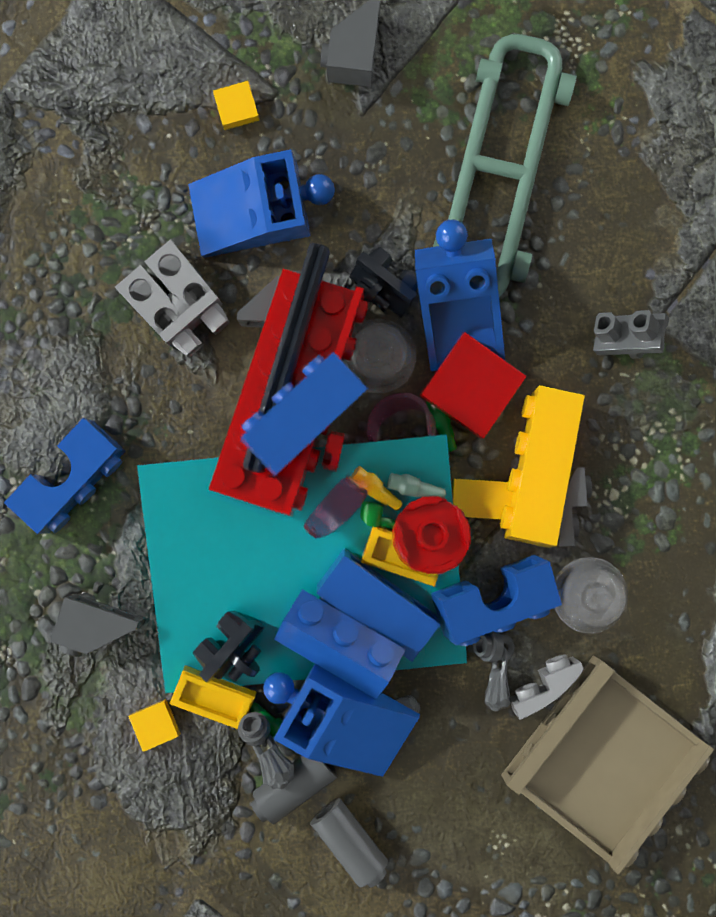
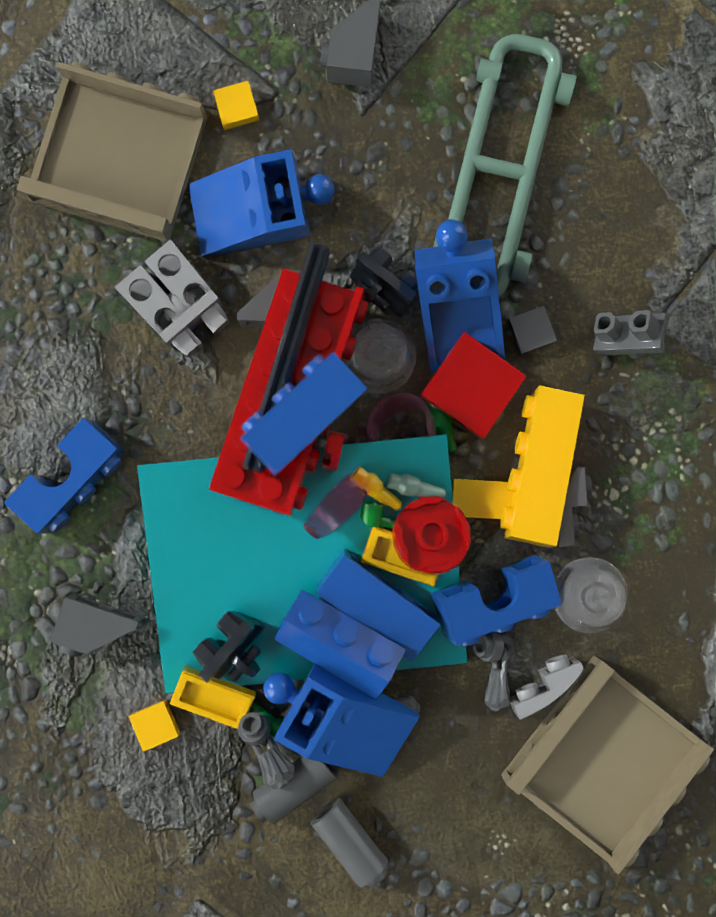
(116, 152): none -> dark tan panel
(532, 330): none -> dark grey tile

